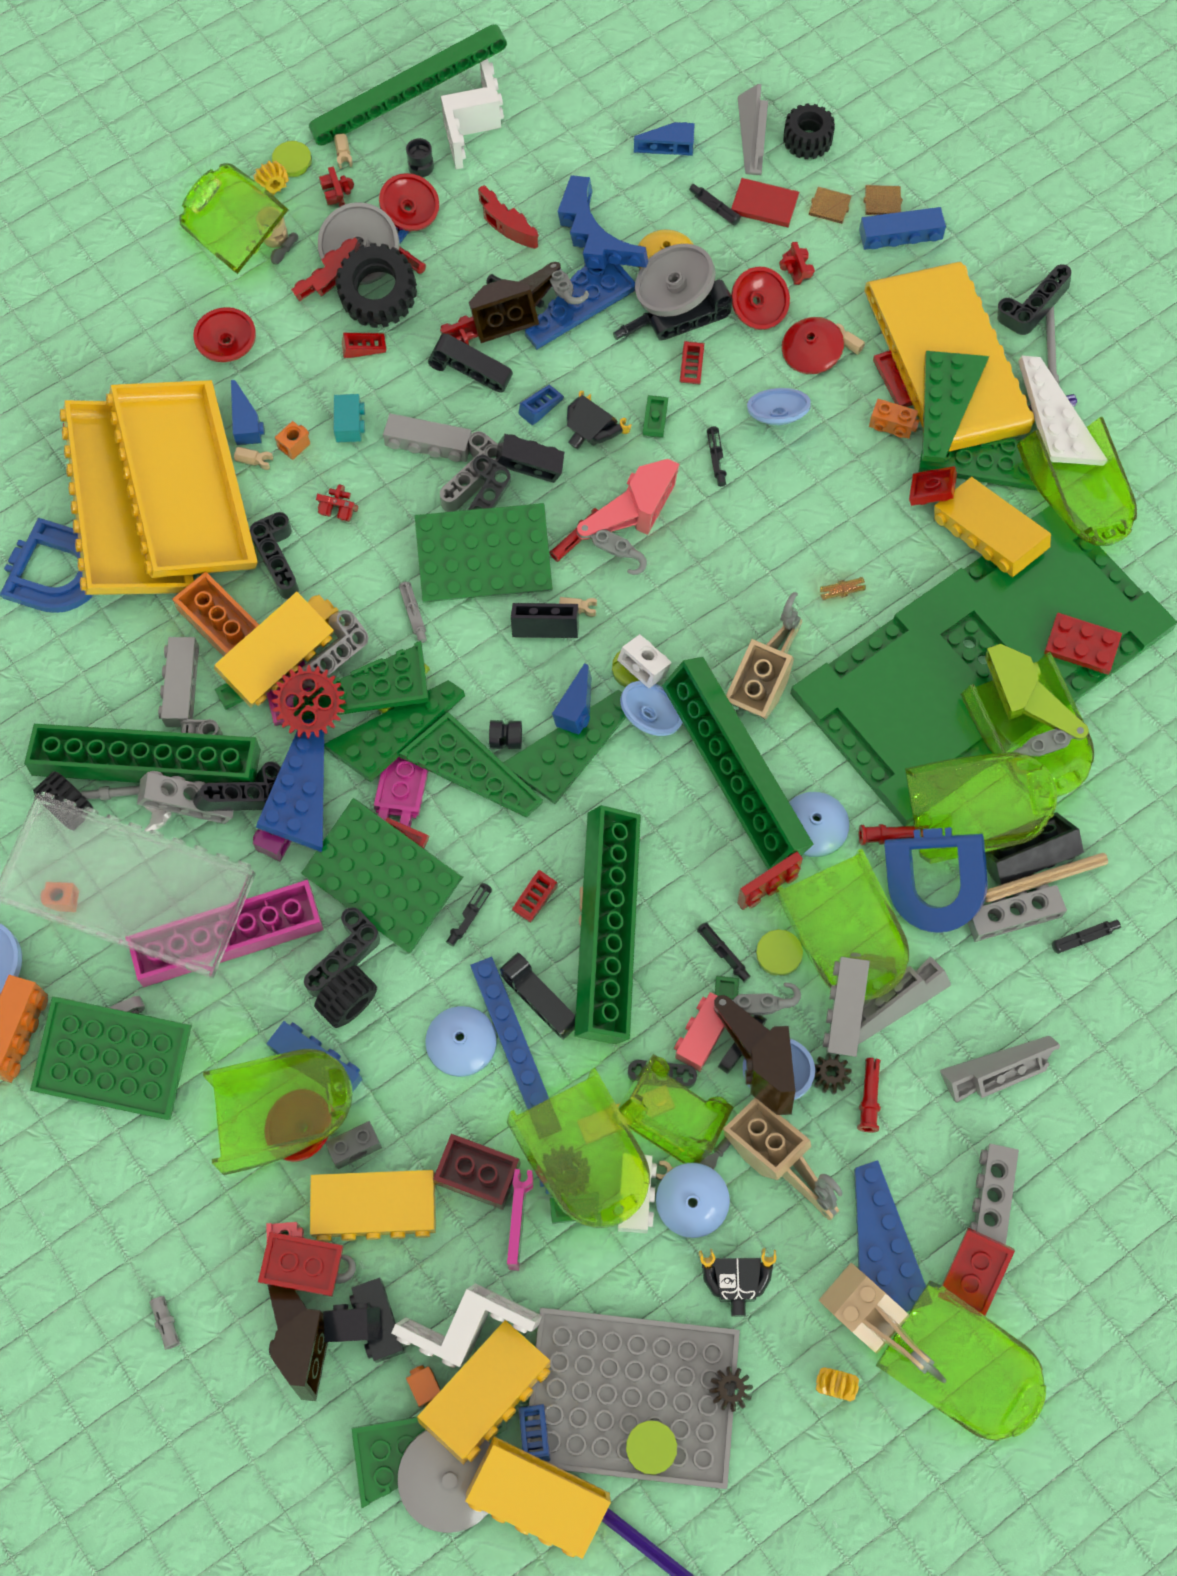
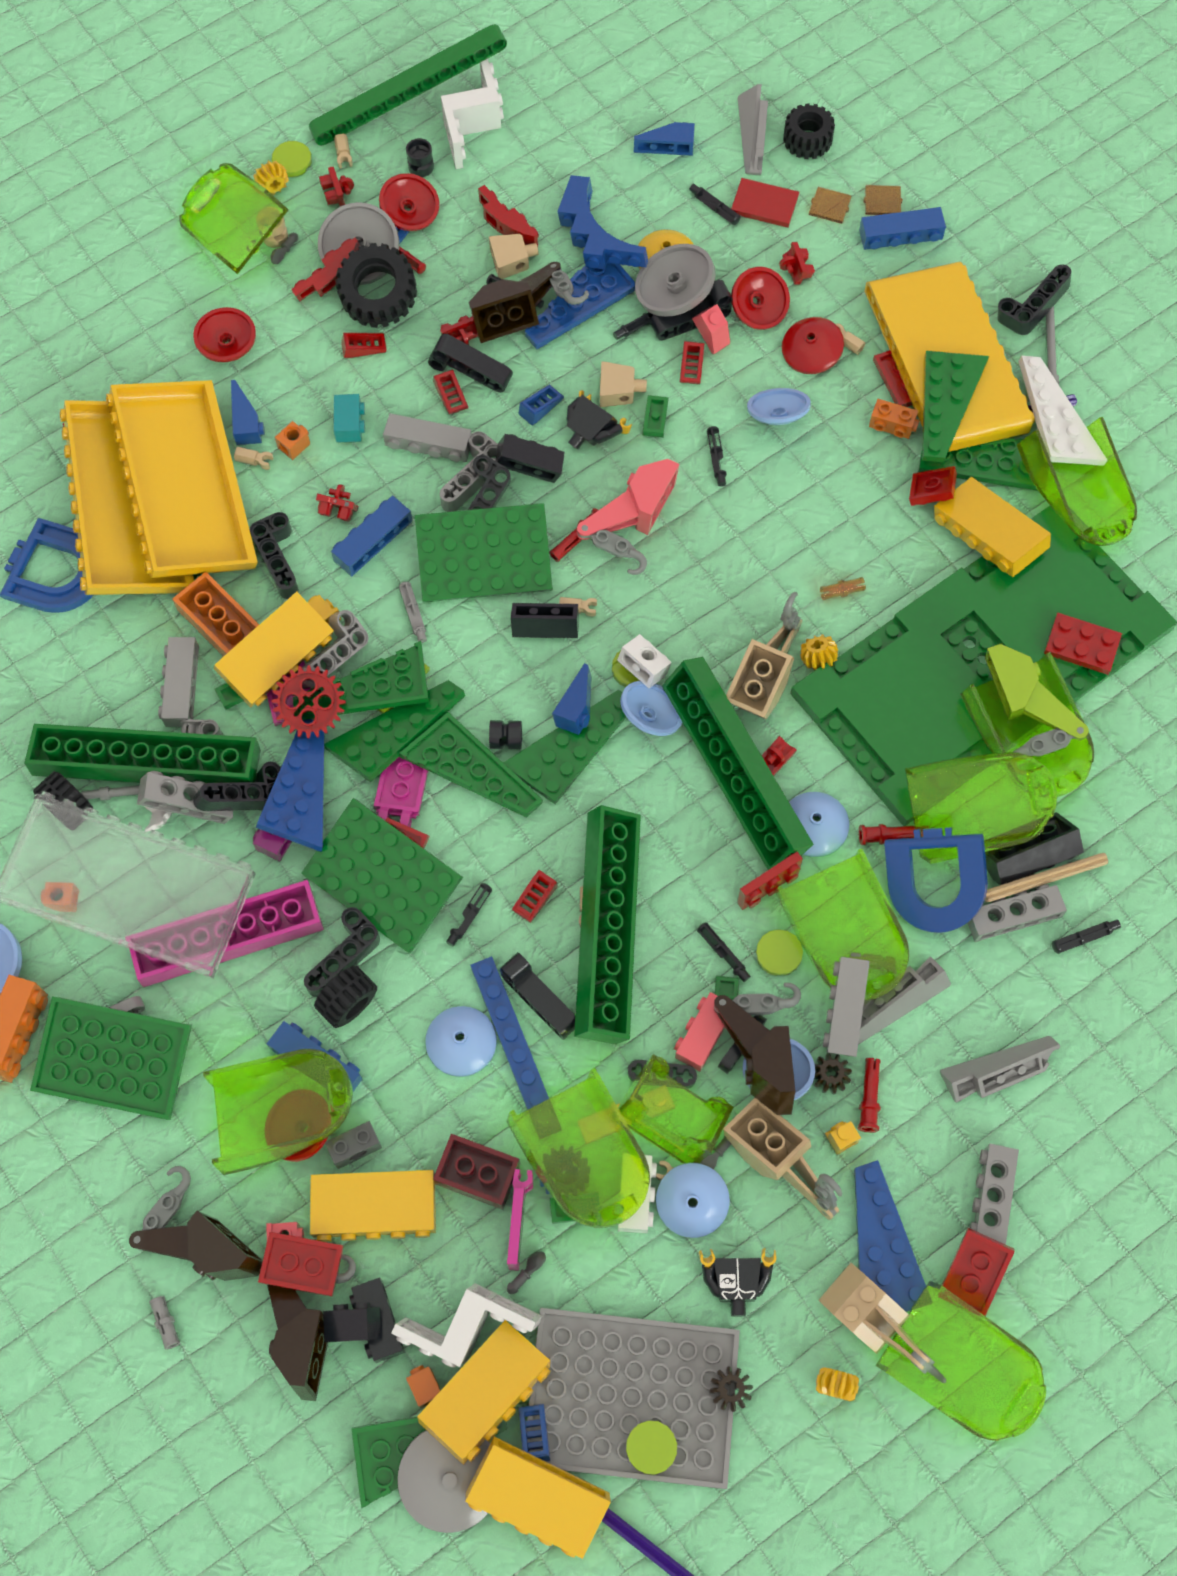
(202, 1240): none -> dark brown slope
(371, 535): none -> blue brick
(443, 378): none -> red slope
(511, 254): none -> tan torso
(533, 1263): none -> dark grey piece
(618, 384): none -> tan torso
(713, 328): none -> coral slope
(778, 755): none -> red hips
(818, 652): none -> yellow gear
(843, 1136): none -> yellow brick

